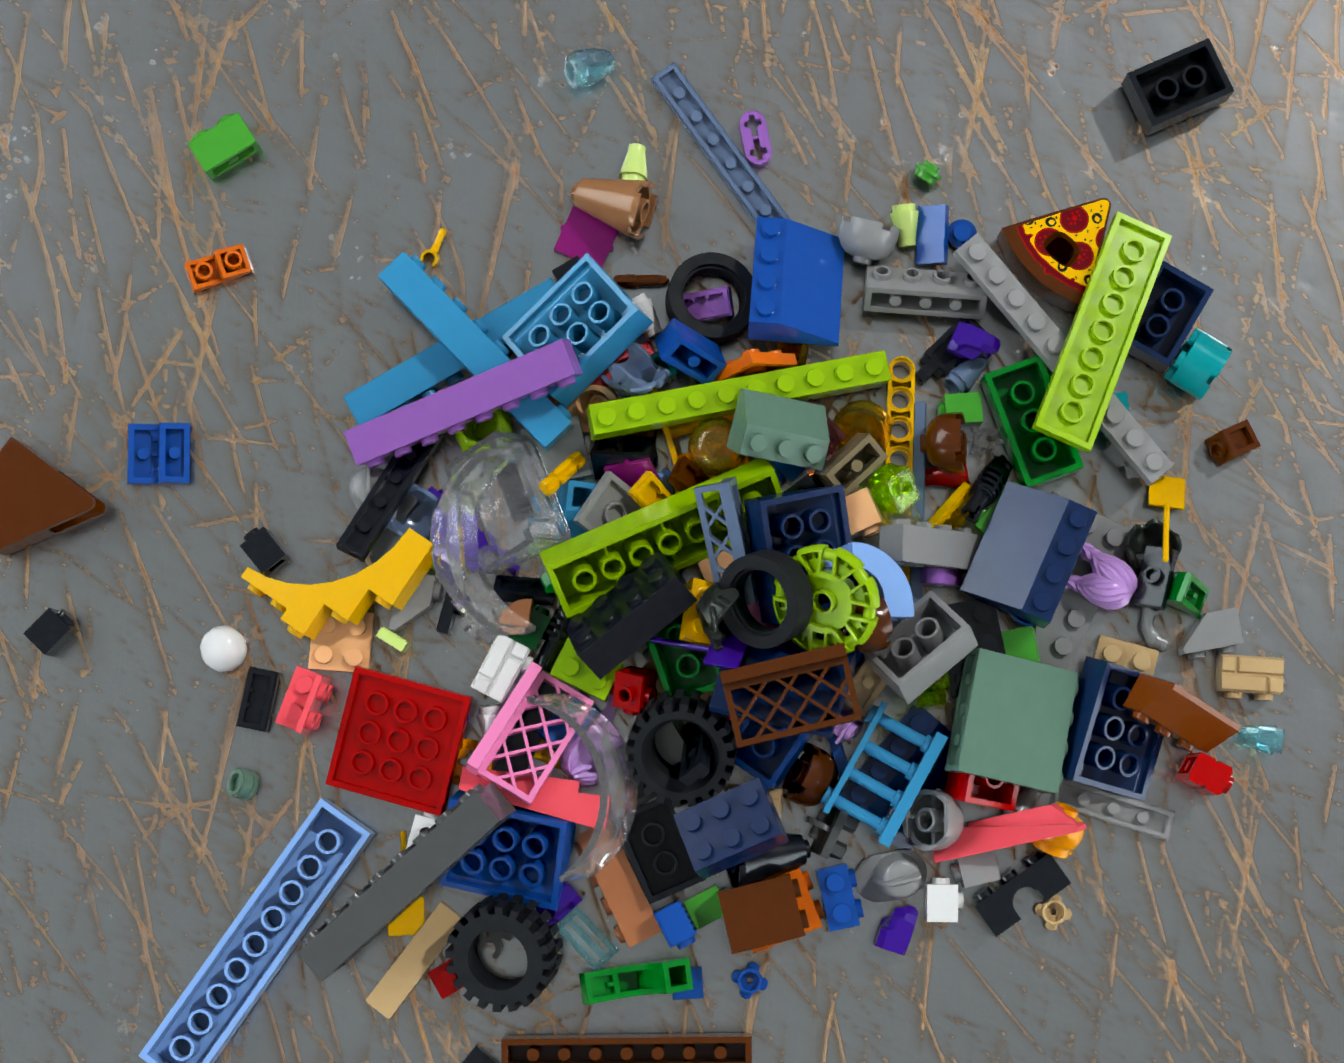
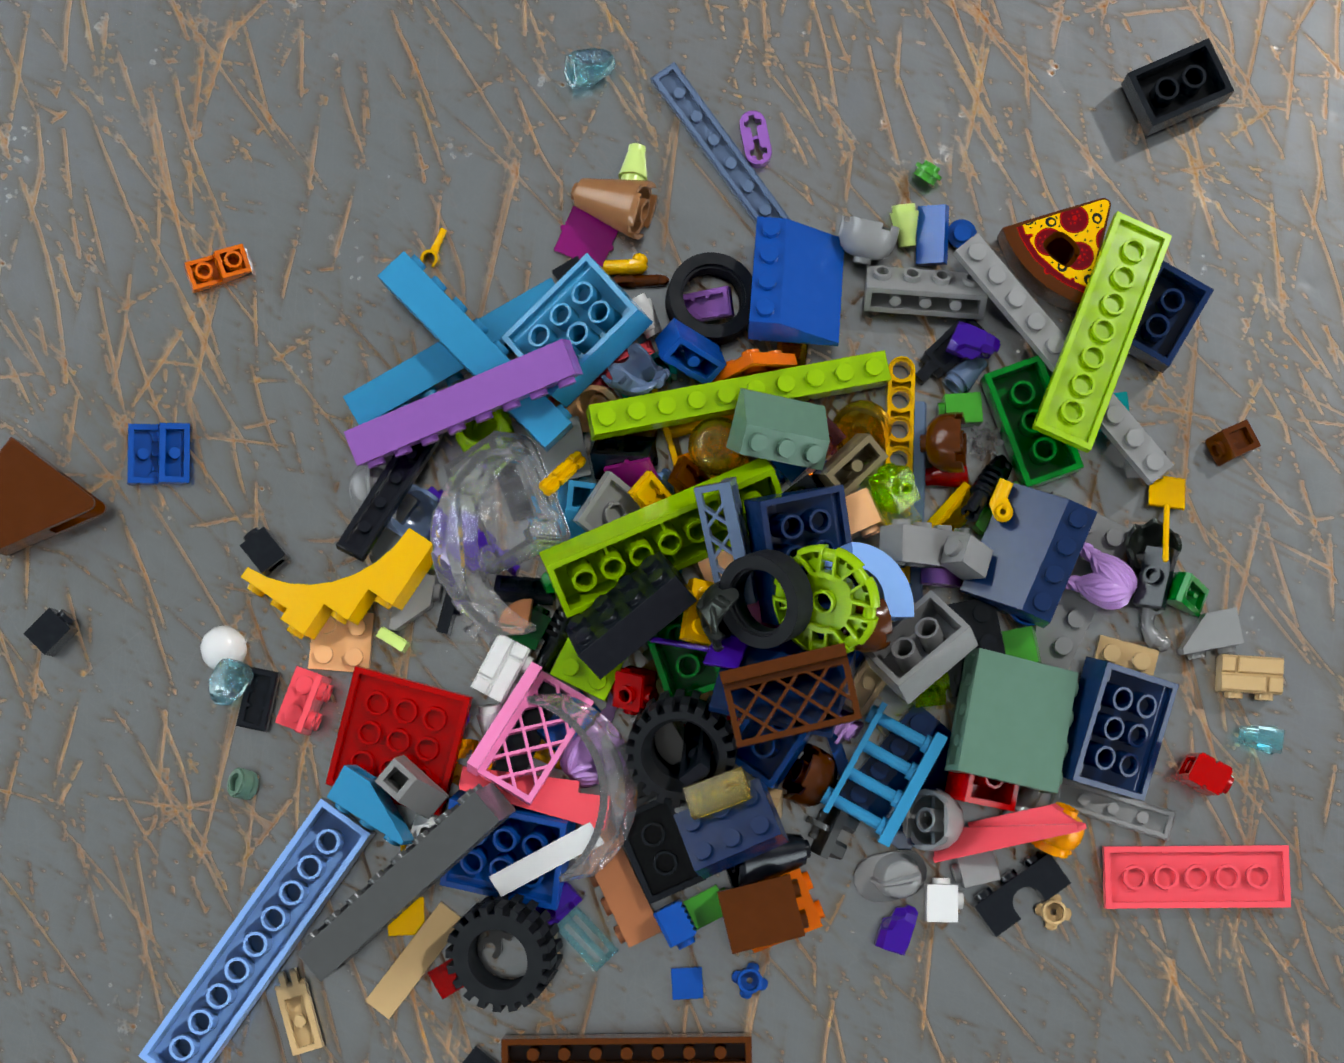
(223, 145): bright green brick -> none
(229, 681): none -> clear light blue rock
(298, 1013): none -> tan hinge
(360, 795): none -> dark azure slope
(411, 787): none -> light grey slope
(542, 860): none -> white sticker
(634, 266): none -> yellow arm
(636, 979): green arch -> none
(717, 793): none -> clear yellow tile
(837, 896): blue brick -> none
(966, 557): none -> light grey brick
(999, 501): none -> yellow arm
(1178, 714): dark orange slope -> none
(1196, 876): none -> coral plate
(1198, 363): teal brick -> none

